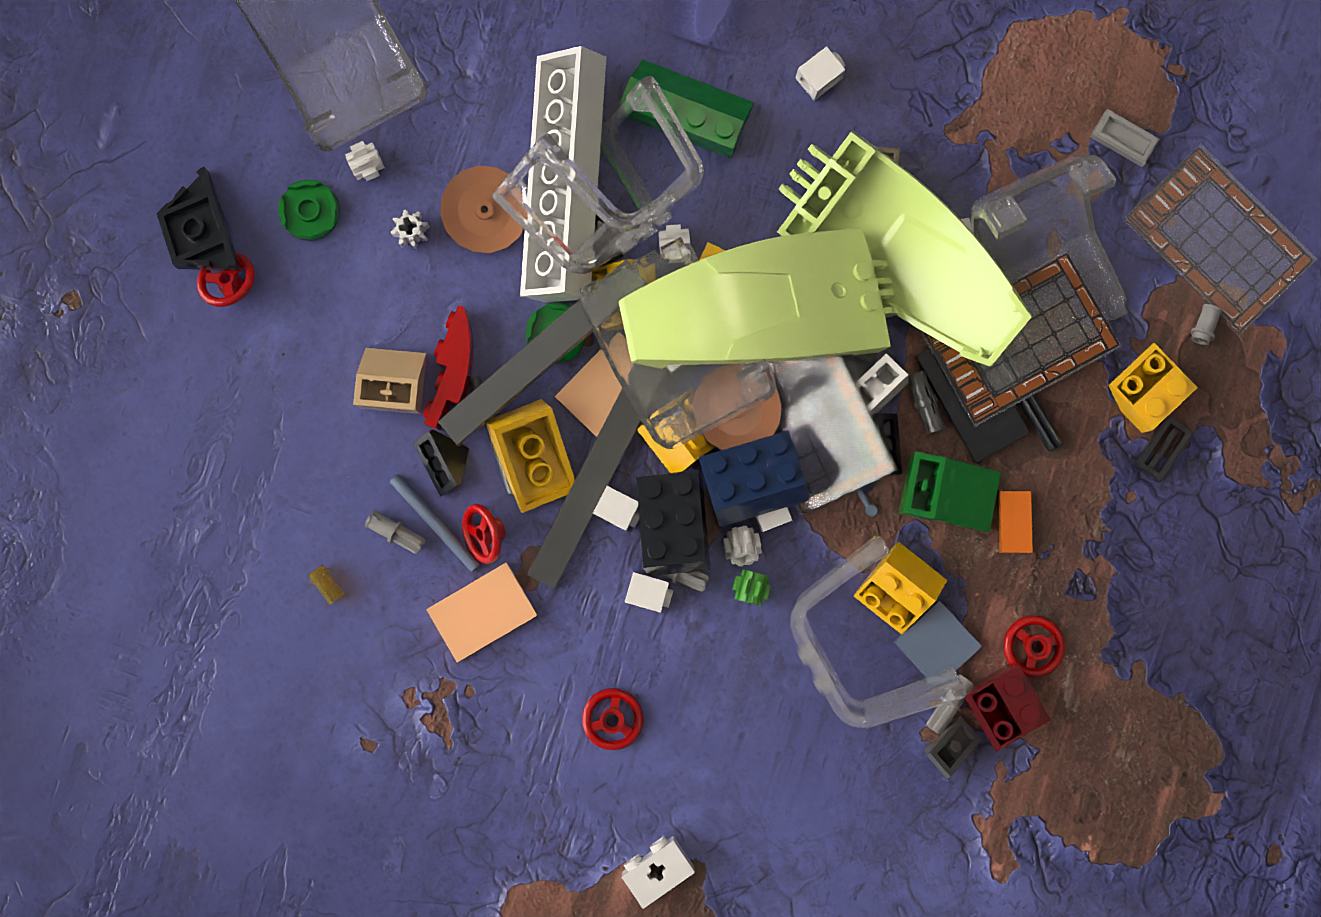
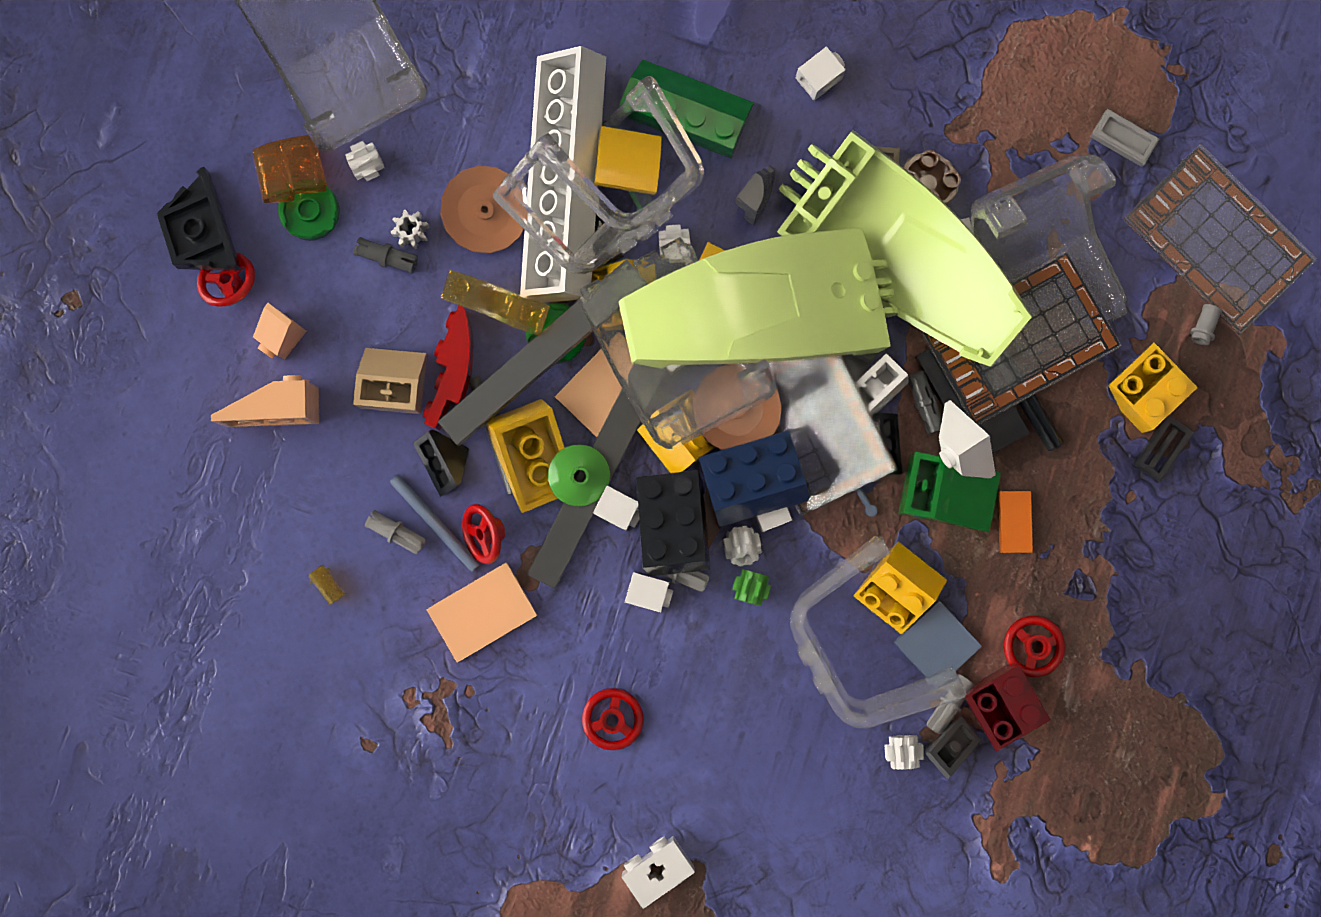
(277, 333): none -> light nougat slope
(277, 403): none -> light nougat slope
(288, 169): none -> clear orange slope
(386, 255): none -> dark grey pin
(495, 301): none -> clear yellow arch
(562, 473): none -> bright green dish
(628, 160): none -> yellow slope
(756, 194): none -> dark grey slope
(904, 752): none -> white gear
(935, 173): none -> reddish brown dish
(965, 444): none -> white slope

